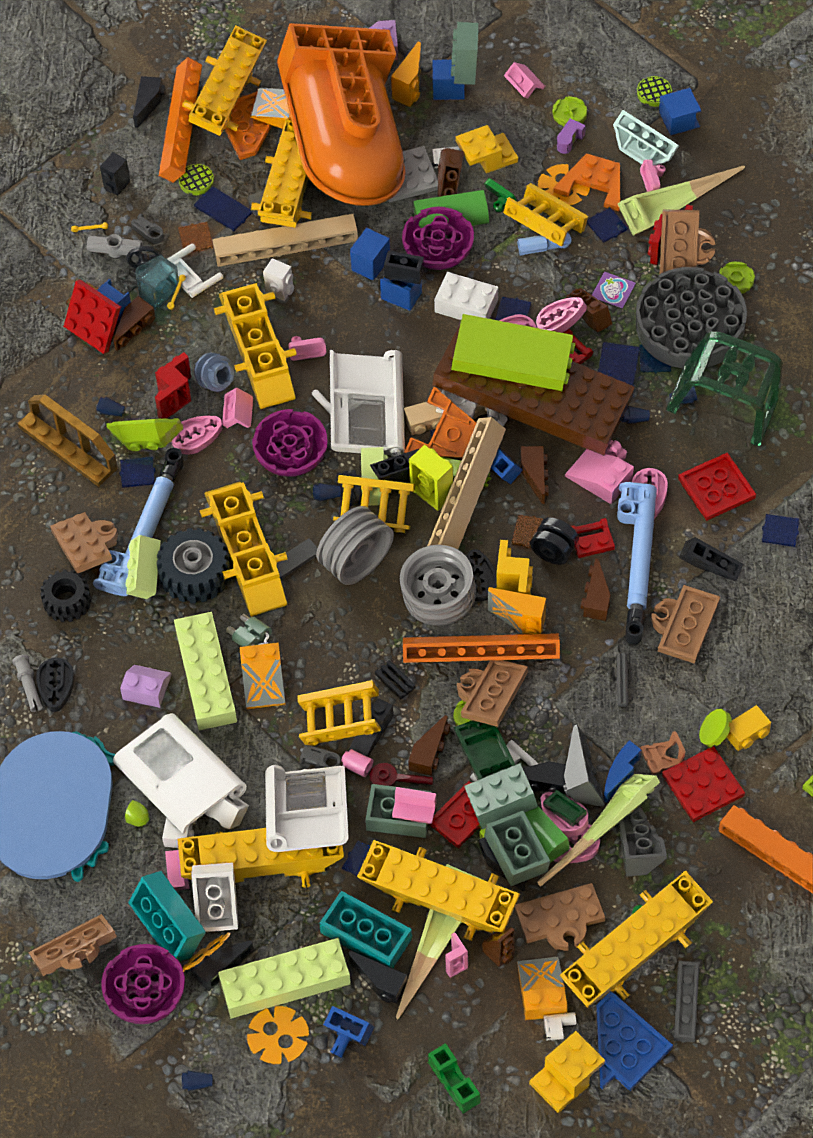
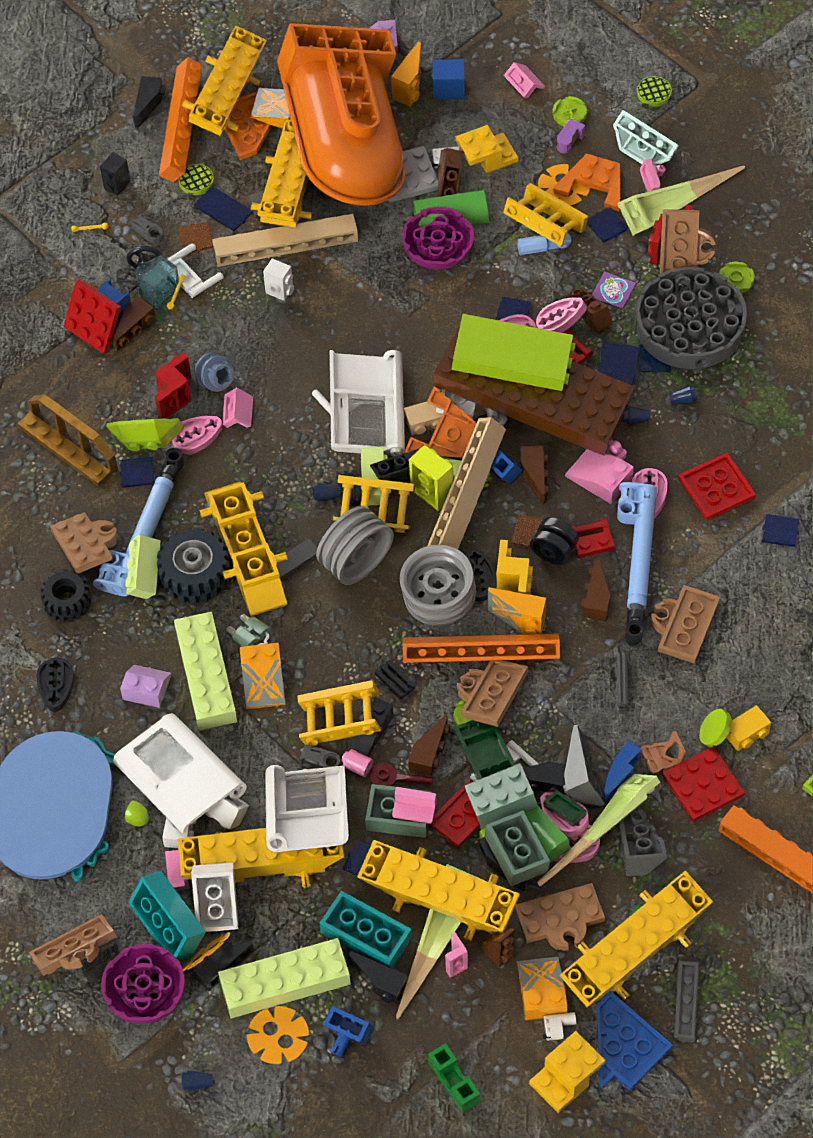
(26, 675): light grey pin -> none
(109, 407): dark blue cone -> none
(113, 245): light grey piece -> none
(257, 344): yellow piece -> none
(294, 432): magenta brick -> none
(307, 348): bright pink piece -> none
(369, 253): blue piece -> none
(400, 293): blue piece -> none
(404, 267): black brick -> none
(464, 53): sand green brick -> none
(465, 296): white brick -> none
(500, 192): green piece -> none
(679, 111): blue piece -> none
(710, 559): black slope -> none
(772, 377): clear green windscreen -> none

